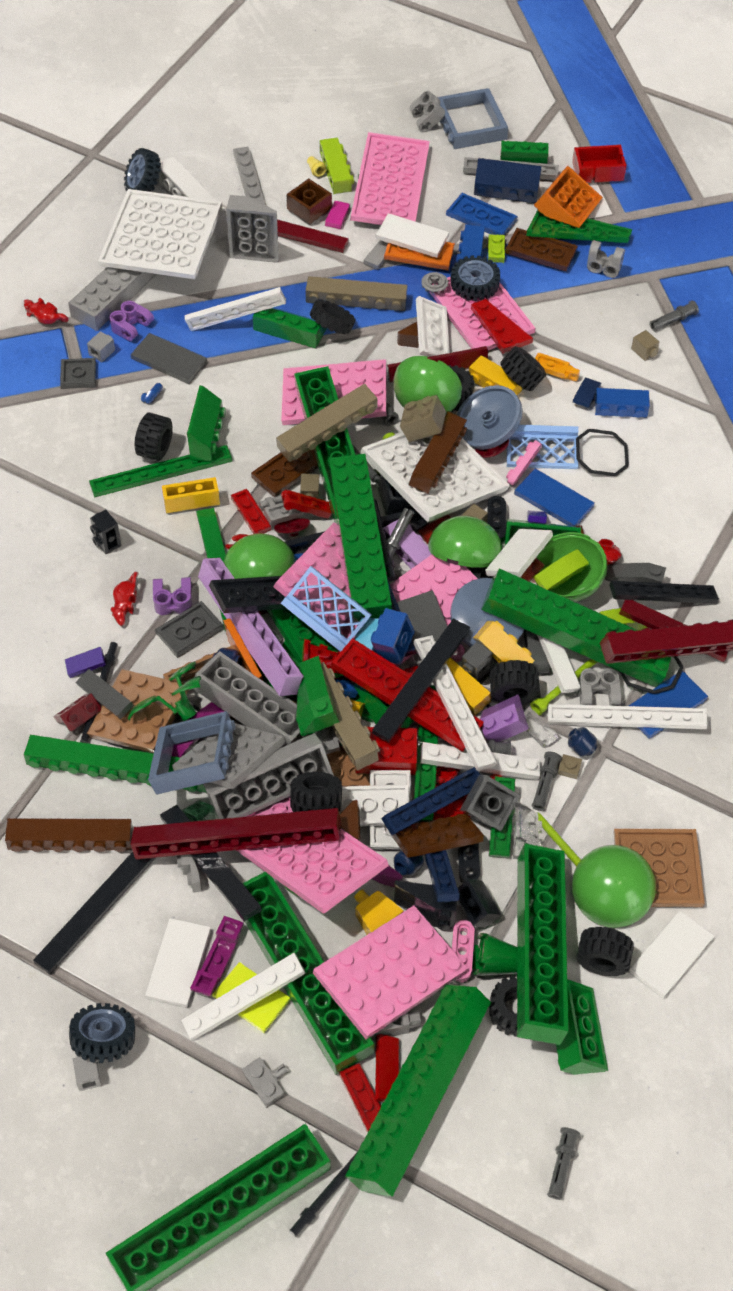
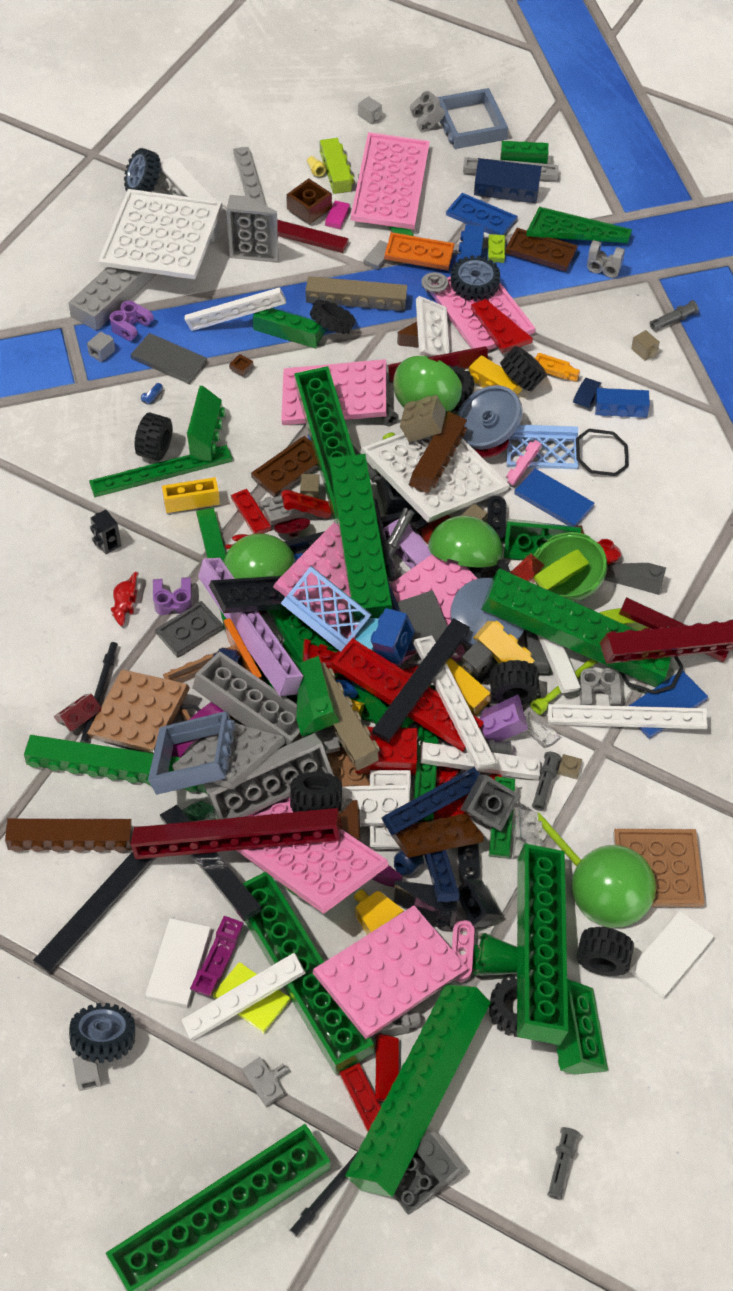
(43, 312): red animal -> none
(78, 373): dark grey tile -> none
(82, 662): dark purple tile -> none
(104, 694): dark grey tile -> none
(183, 705): green plant -> none
(190, 869): light grey slope -> none
(241, 365): none -> reddish brown plate
(327, 423): dark tan brick -> none
(370, 110): none -> light grey brick
(412, 235): white tile -> none
(428, 1172): none -> dark grey slope
(520, 551): white tile -> none
(536, 517): dark purple tile -> none
(568, 199): orange slope -> none
(582, 741): dark blue head -> none
(599, 163): red piece -> none
(663, 592): black tile -> none

